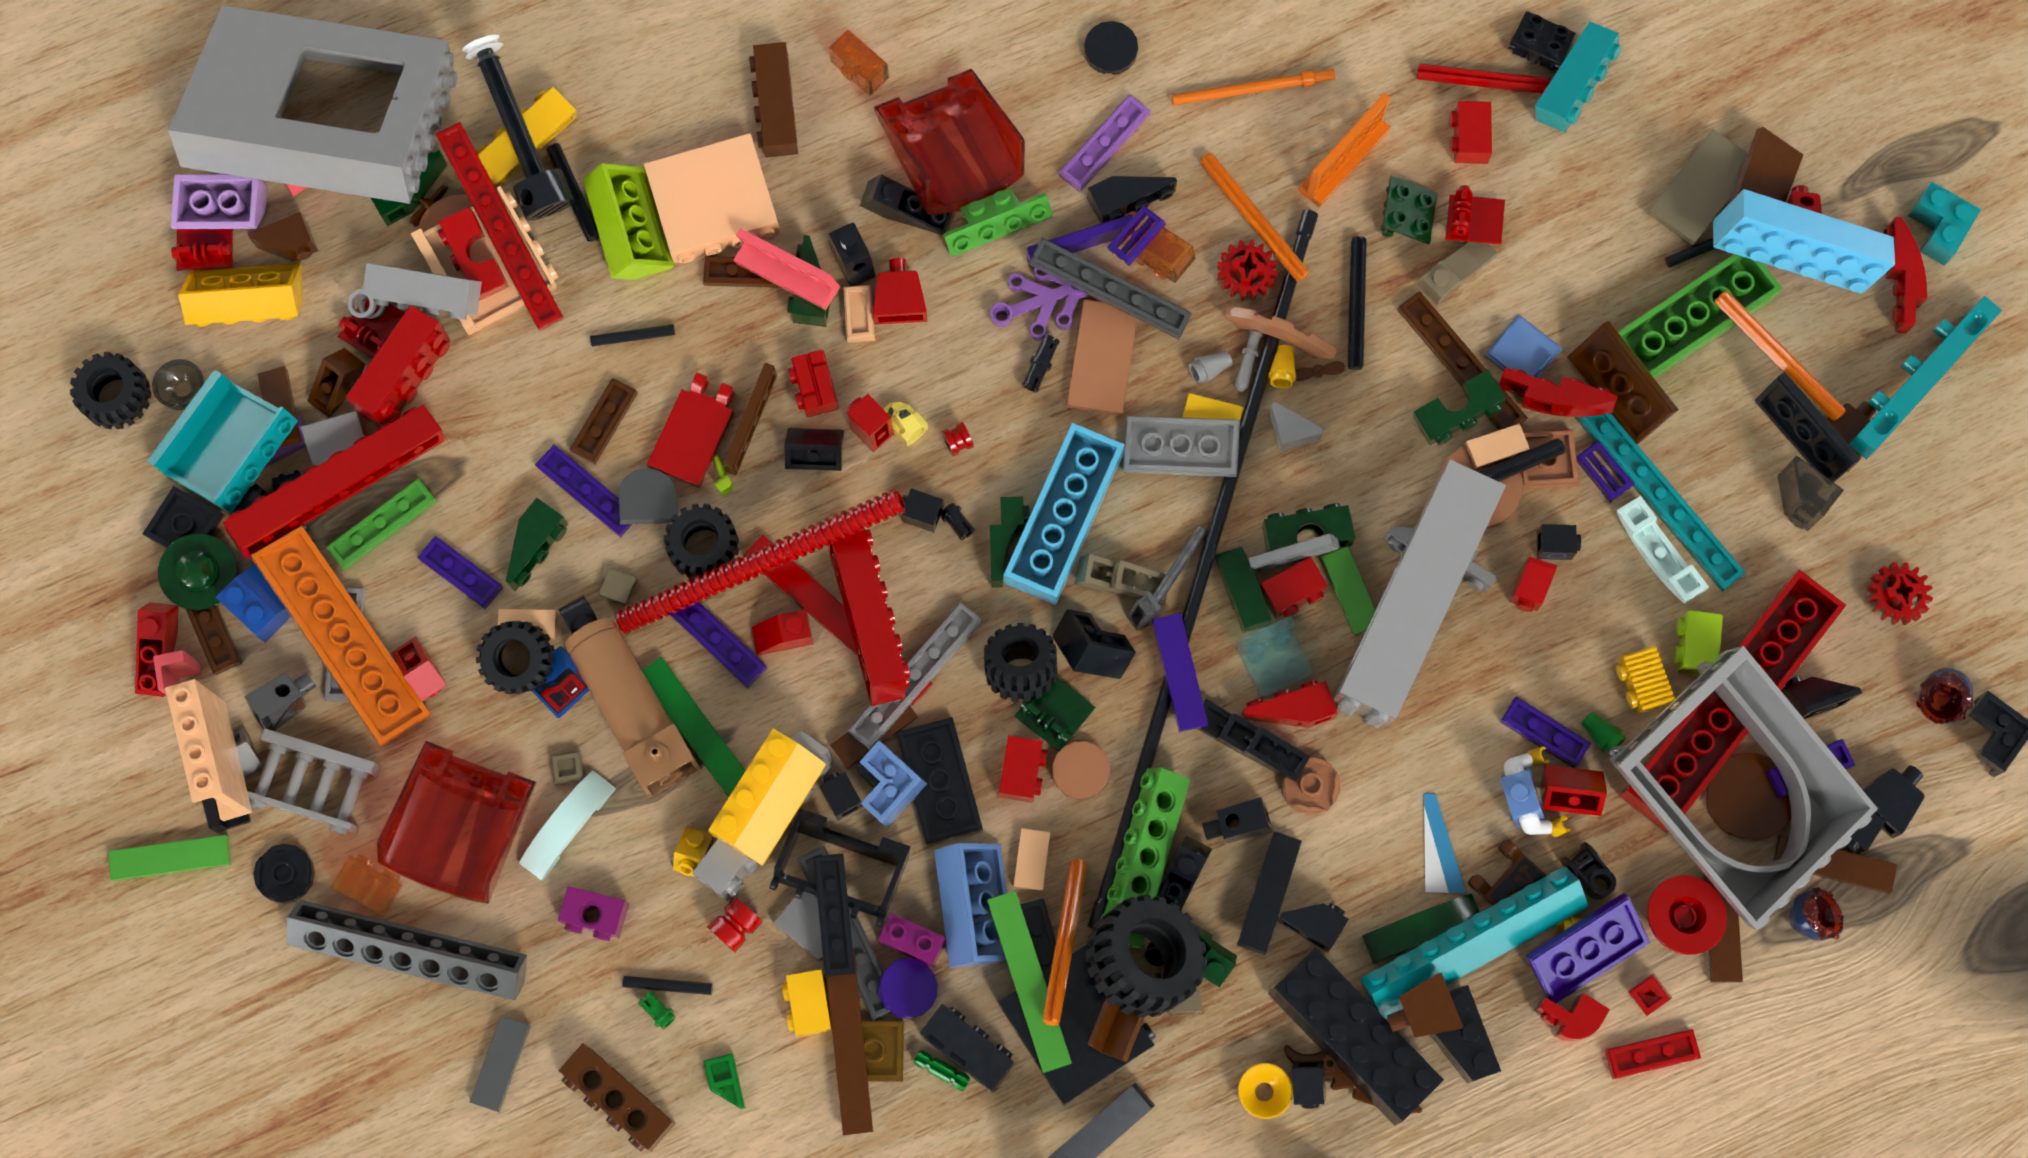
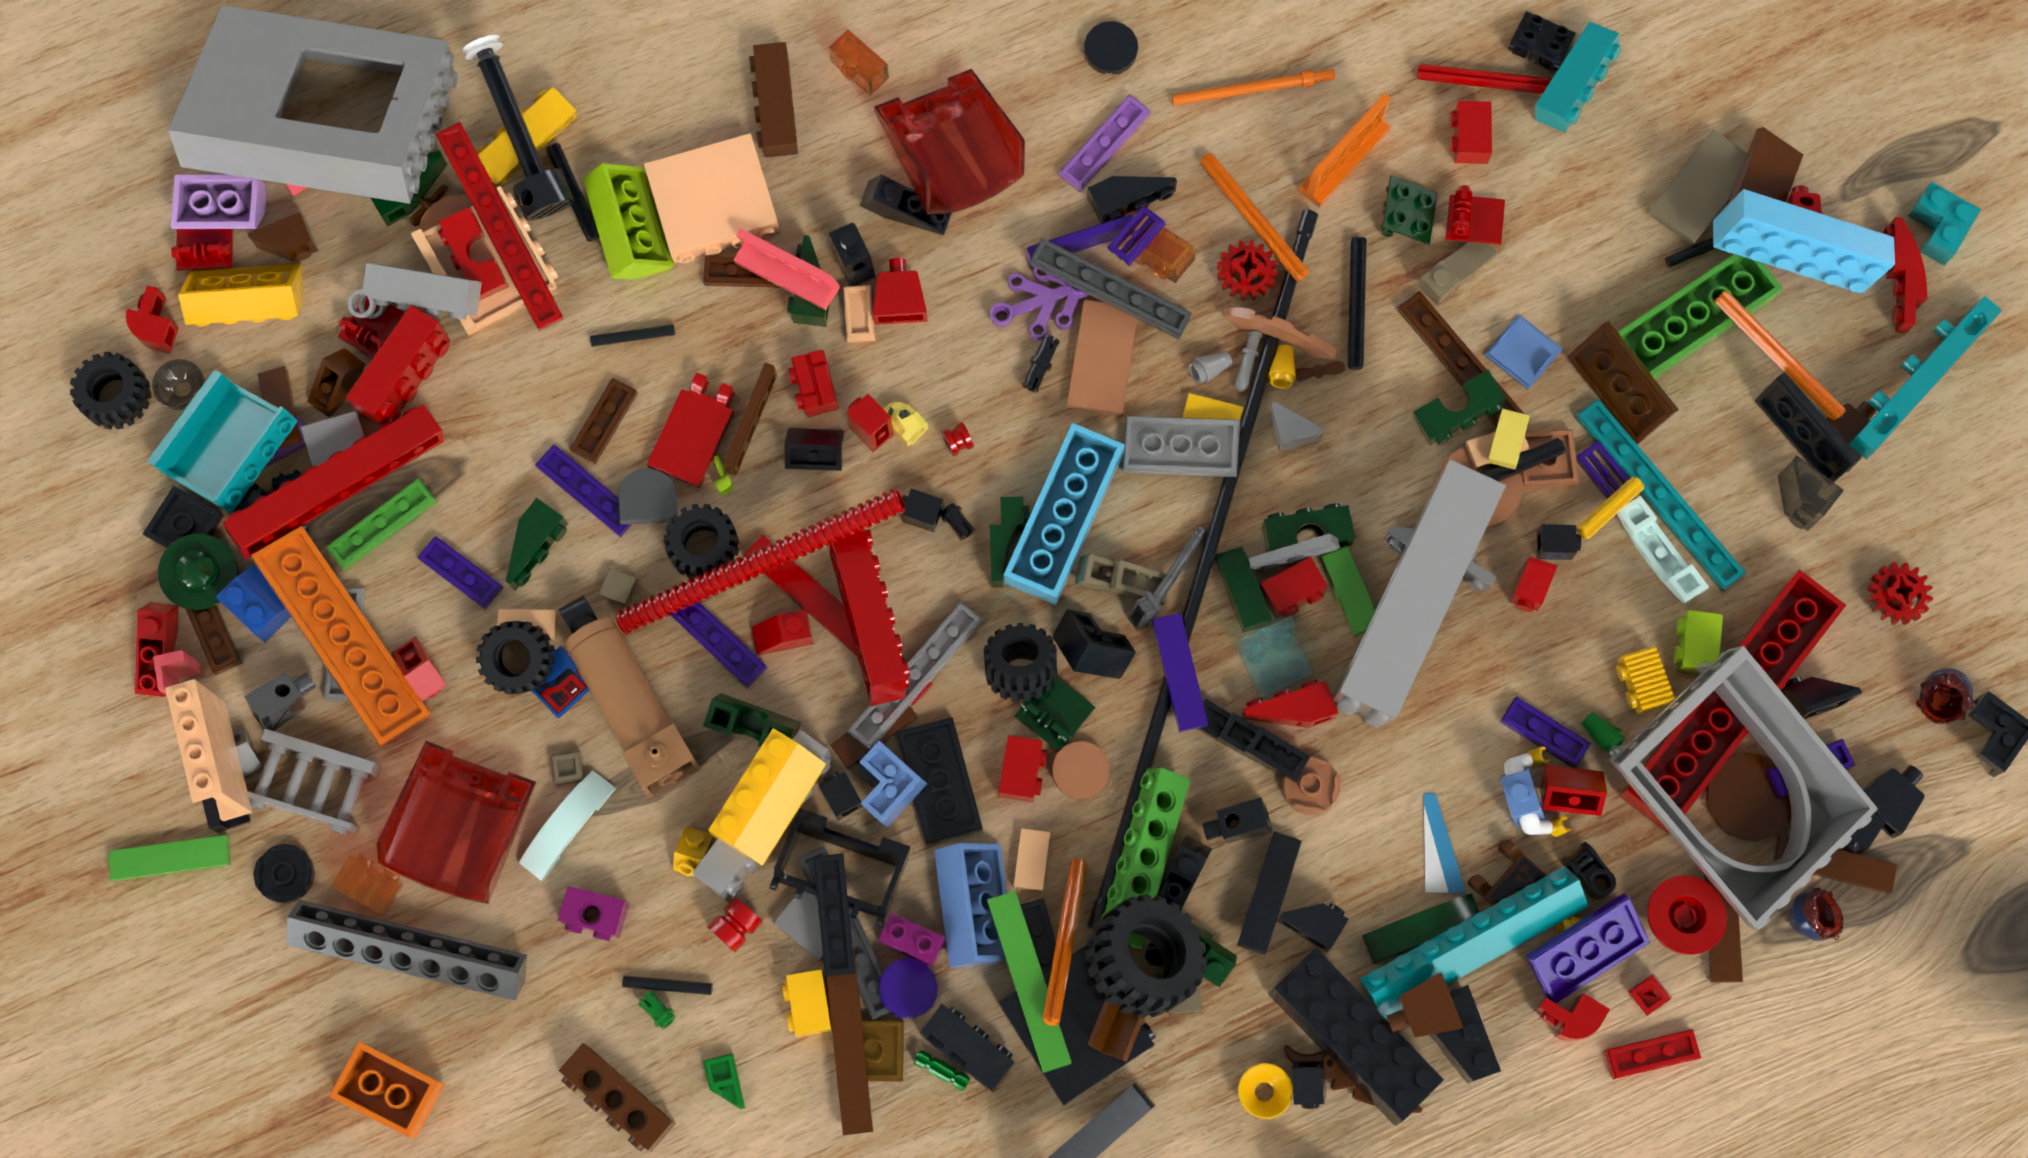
(147, 324): none -> red brick
(387, 1090): none -> orange brick
(500, 1064): dark grey tile -> none
(694, 726): green tile -> none
(739, 717): none -> dark green arch
(995, 218): bright green bracket -> none
(1508, 439): none -> light yellow tile
(1569, 399): red slope -> none
(1610, 507): none -> yellow axle

